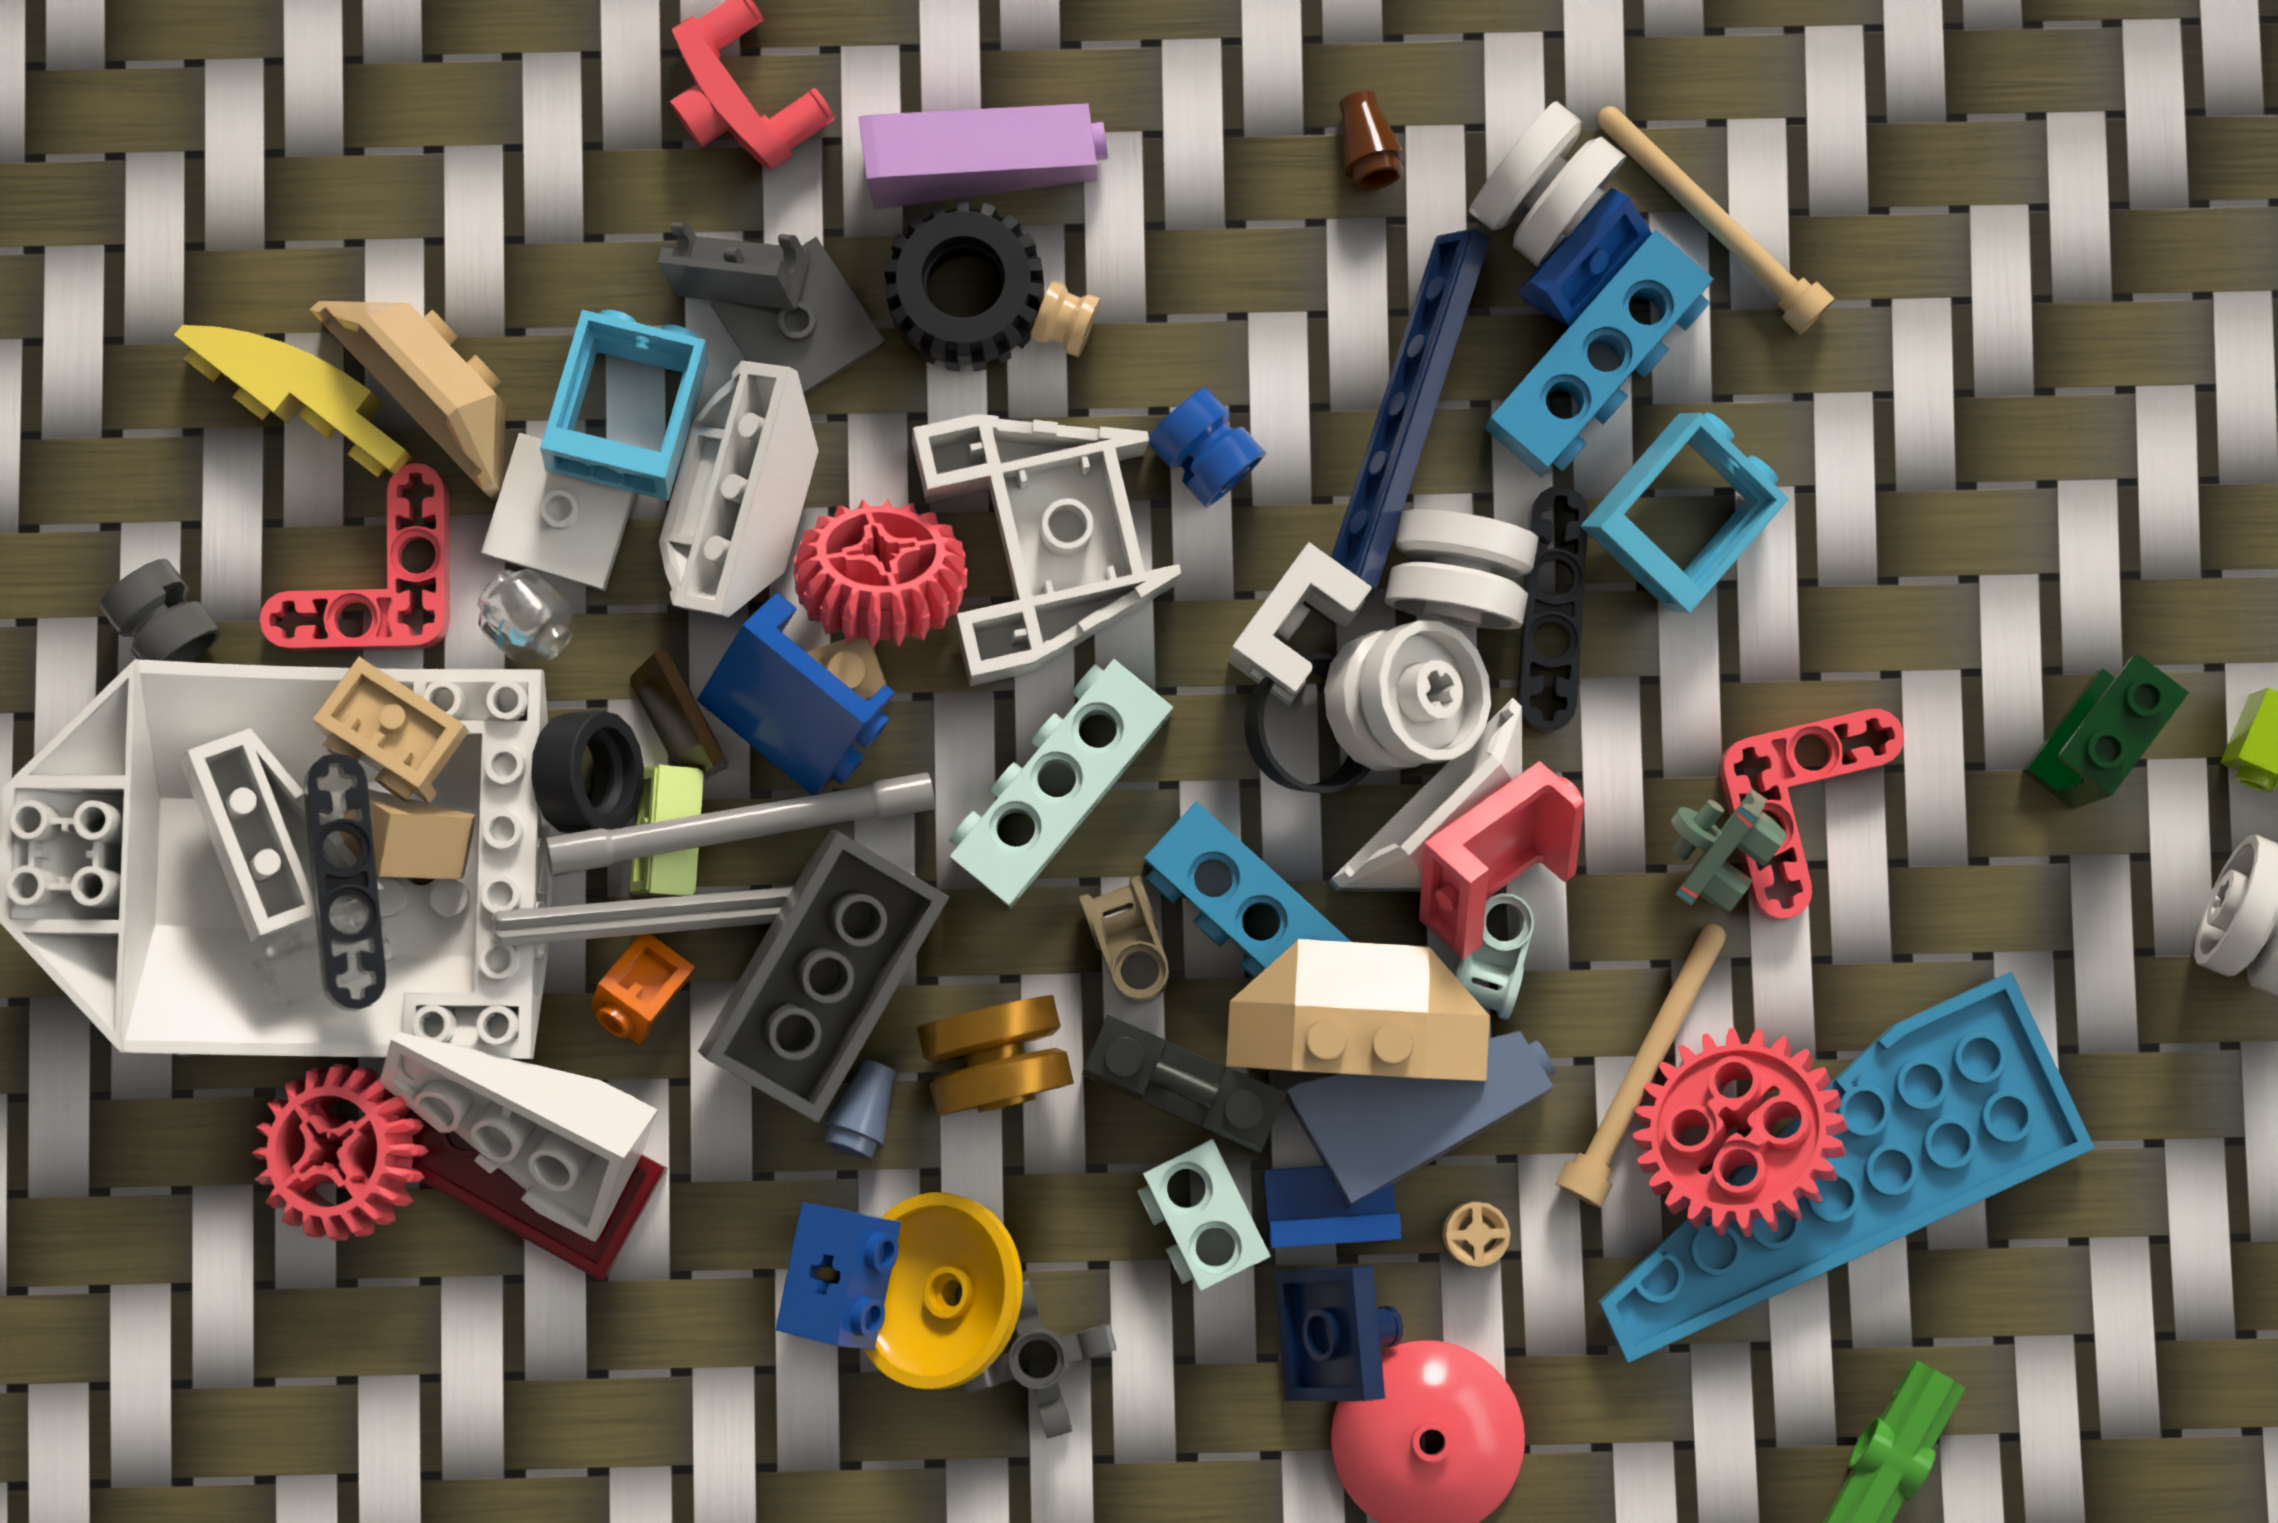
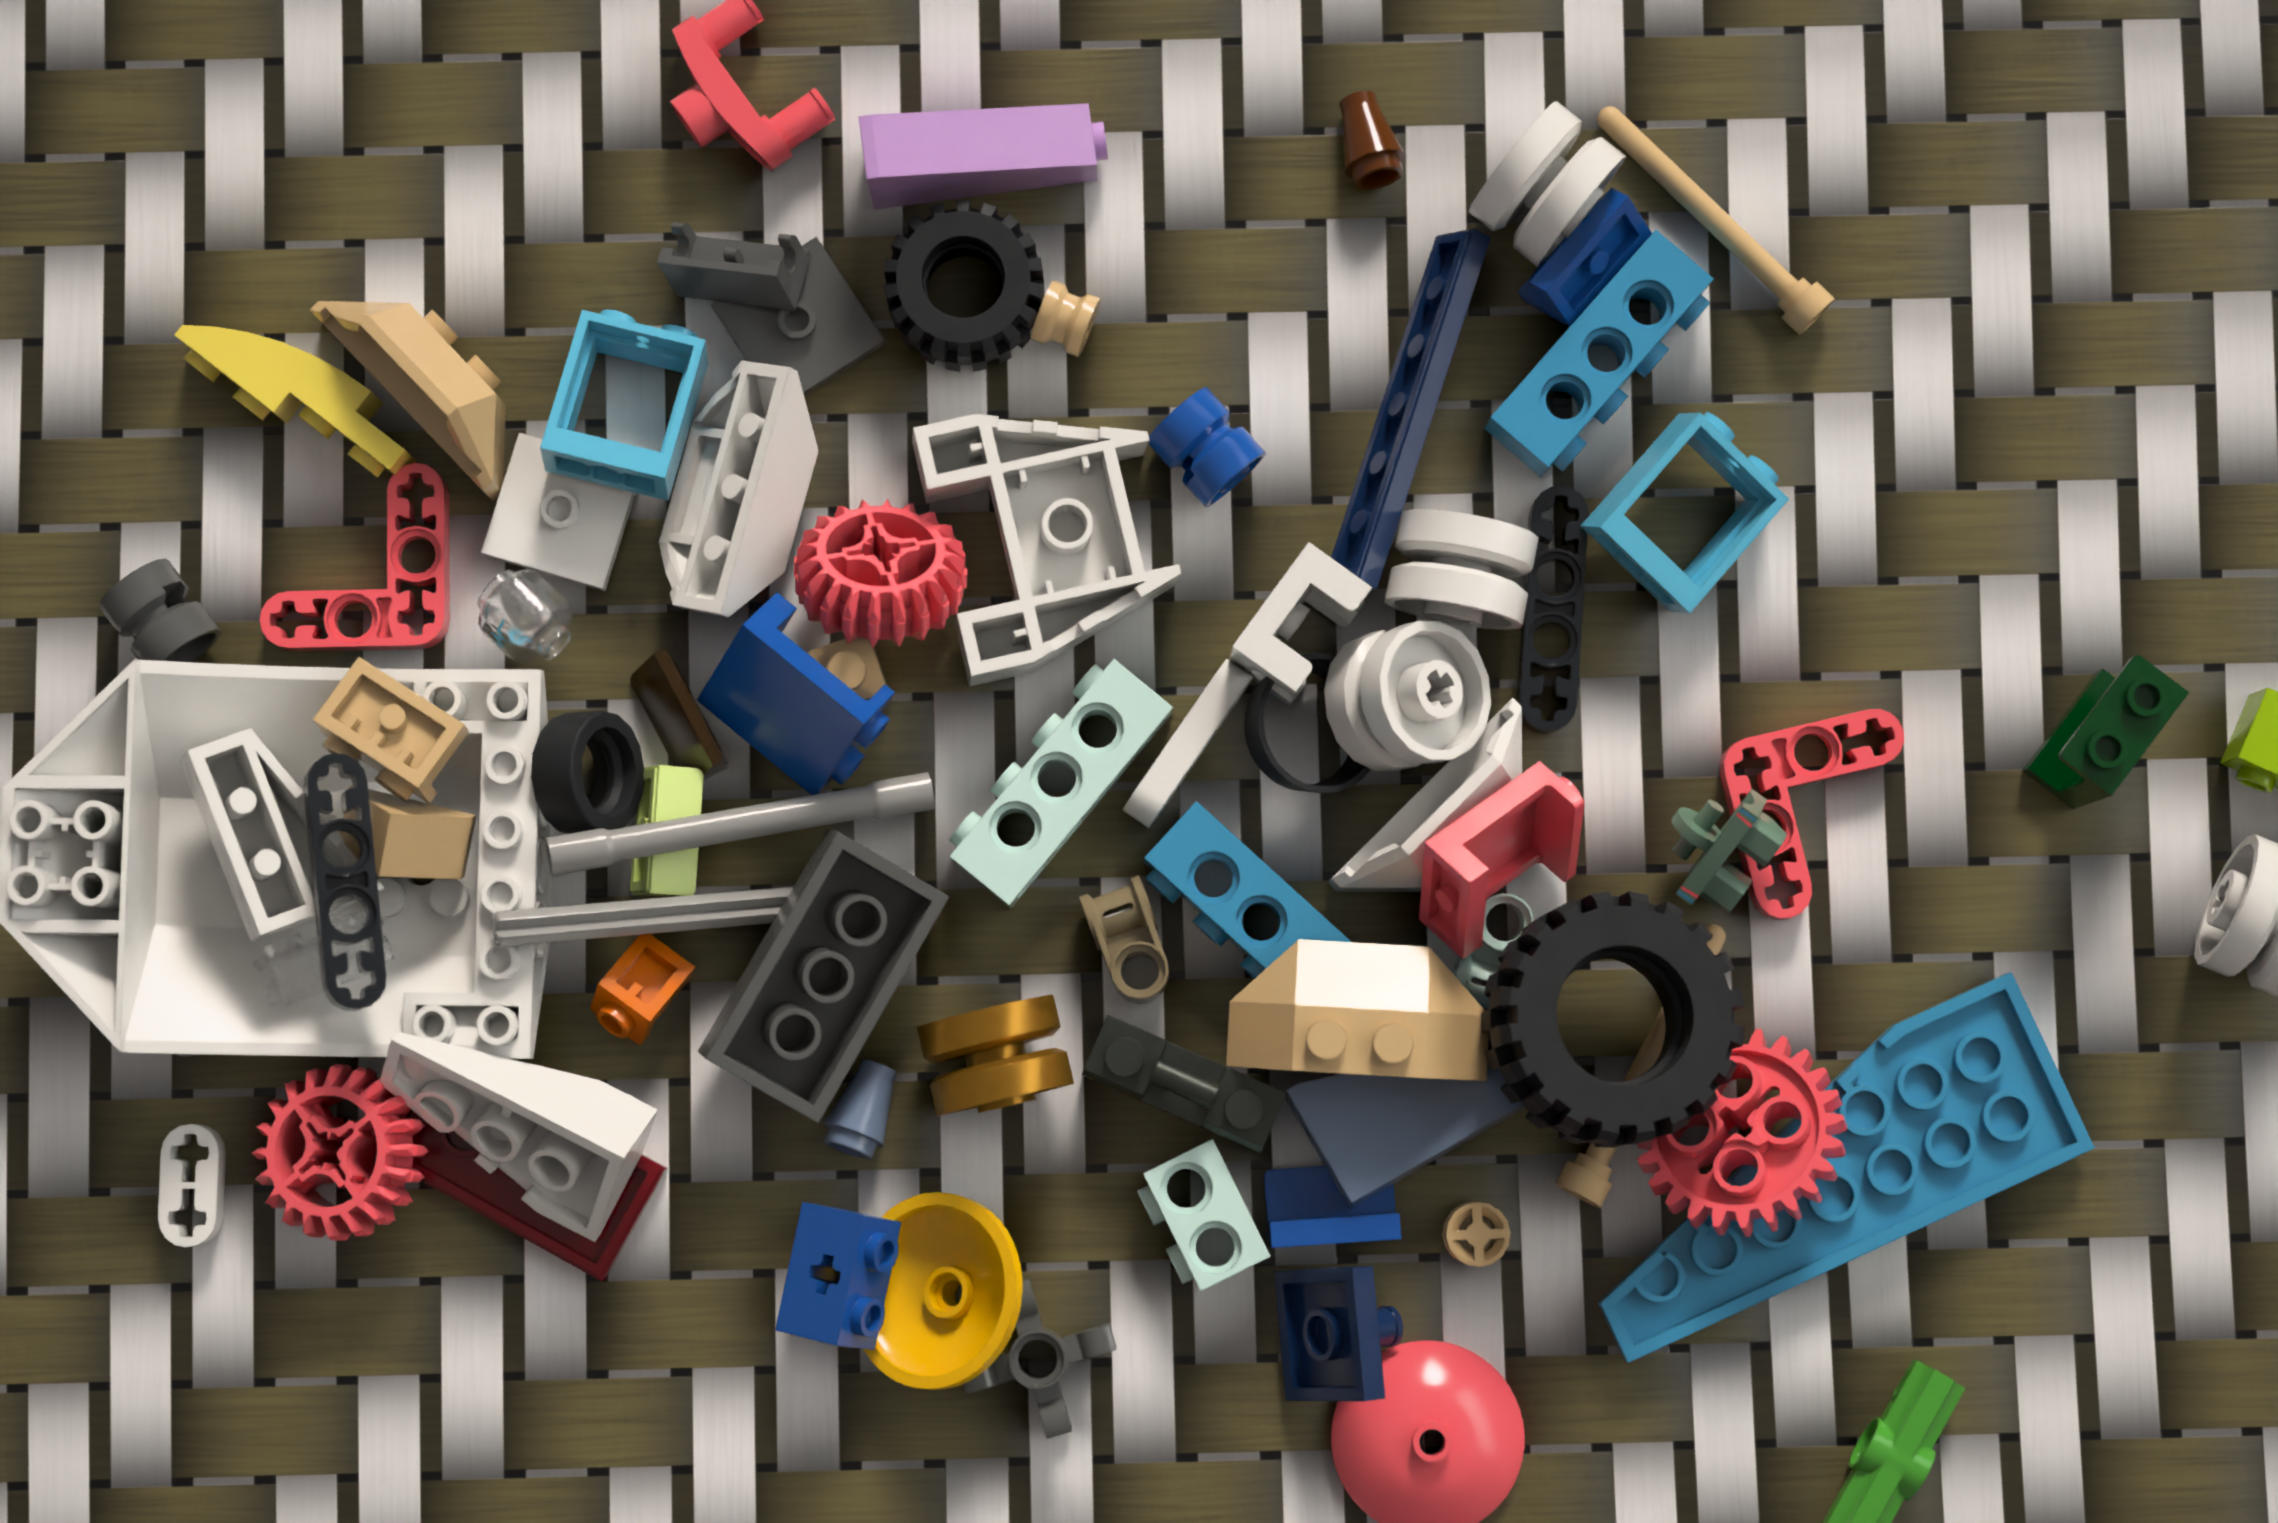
(175, 1185): none -> white beam
(1187, 743): none -> white beam
(1694, 1004): none -> black tyre

